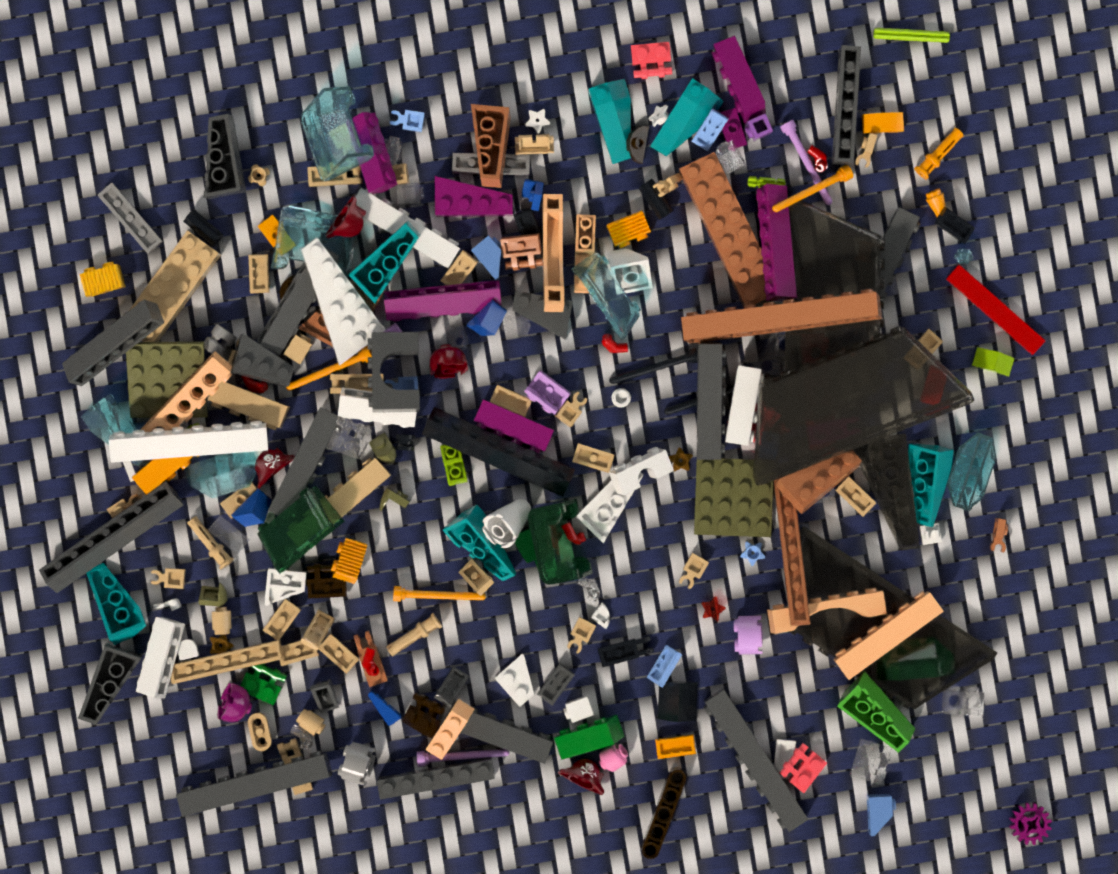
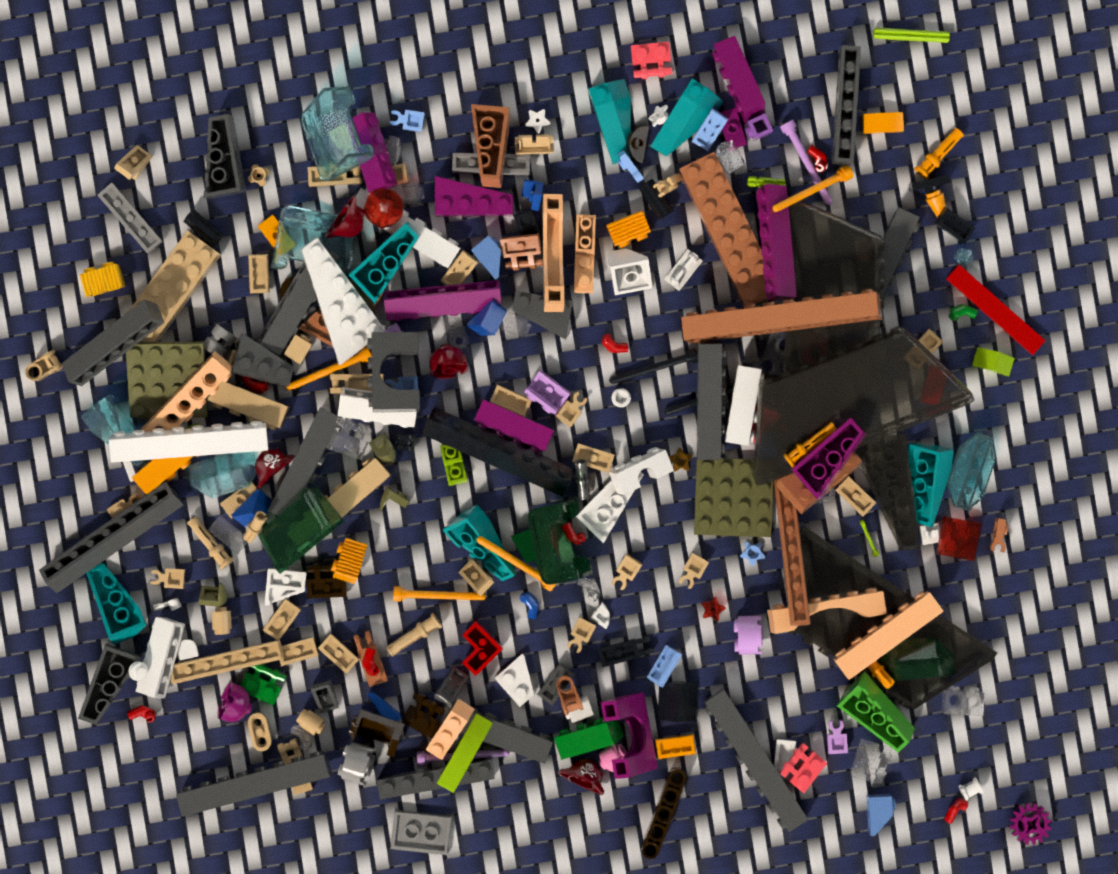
(44, 365): none -> tan piece
(133, 162): none -> tan slope
(138, 670): none -> white plate
(142, 711): none -> red arm
(221, 640): pearl gold plate -> none
(255, 526): none -> tan axle
(317, 630): tan plate -> none
(378, 729): none -> dark brown panel
(383, 197): none -> clear red plate
(421, 832): none -> light grey tile
(464, 753): none -> lime slope
(485, 648): none -> red brick
(506, 523): white cone -> none
(513, 560): none -> light orange piece
(532, 603): none -> blue arm
(569, 699): none -> nougat piece
(582, 479): none -> dark grey pin
(608, 294): clear light blue windscreen -> none
(626, 163): none -> light blue plate
(628, 569): none -> tan plate
(641, 754): none -> magenta arch
(683, 270): none -> white hinge
(804, 449): none -> light orange pin
(827, 460): none -> magenta wedge
(837, 741): none -> lavender plate
(868, 146): tan plate -> none
(875, 553): none -> lime hinge
(879, 672): none -> light orange axle
(929, 184): none -> black plate
(954, 808): none -> red arm
(958, 538): none -> clear red plate
(961, 310): none -> green arm
(970, 789): none -> white bush

